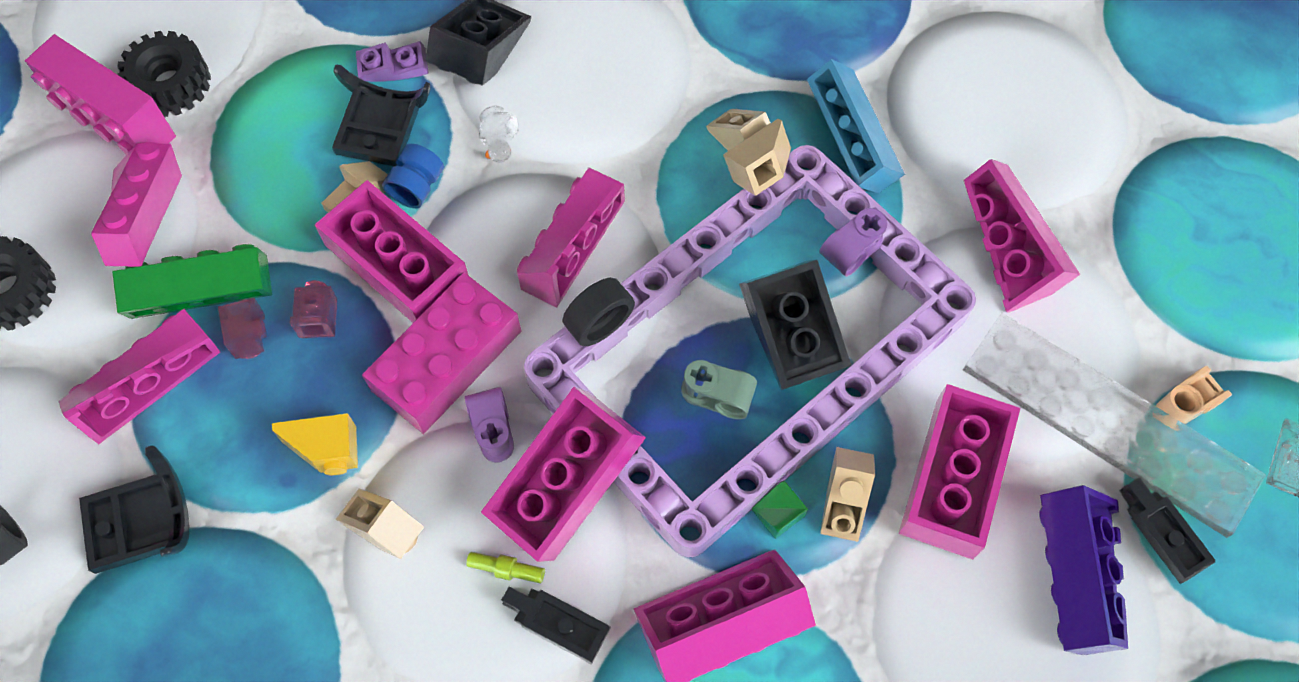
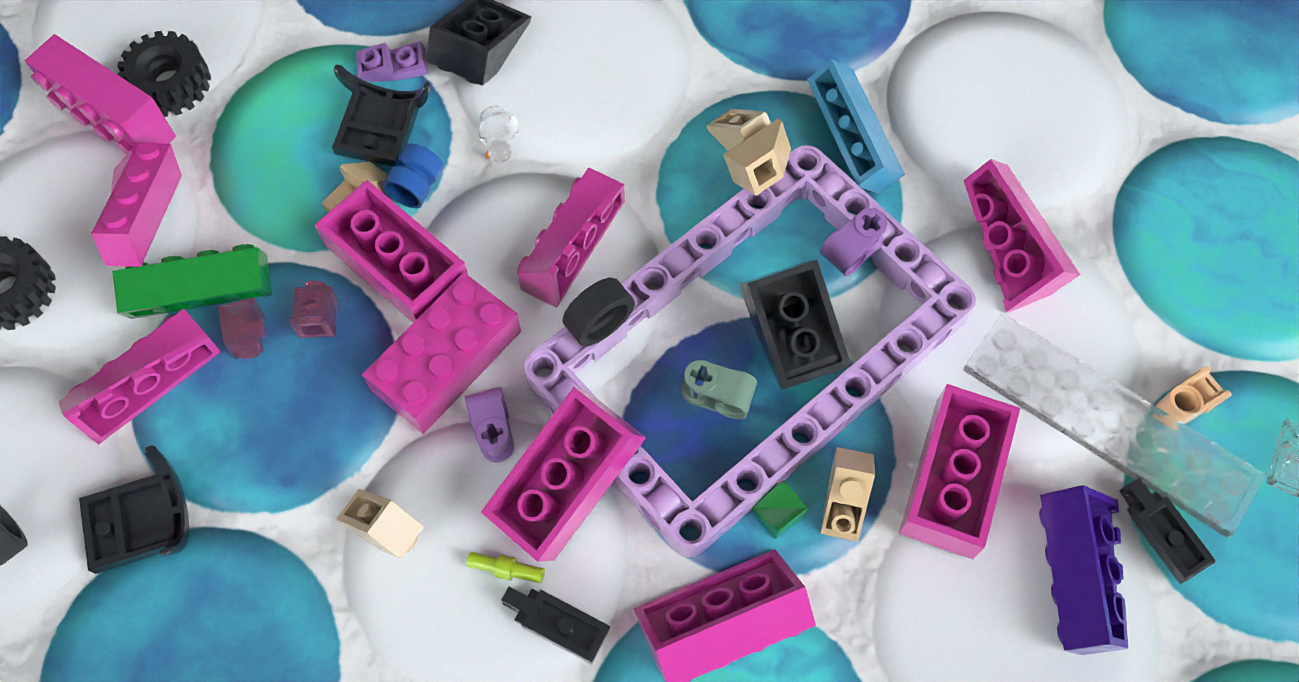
(323, 442): yellow slope -> none

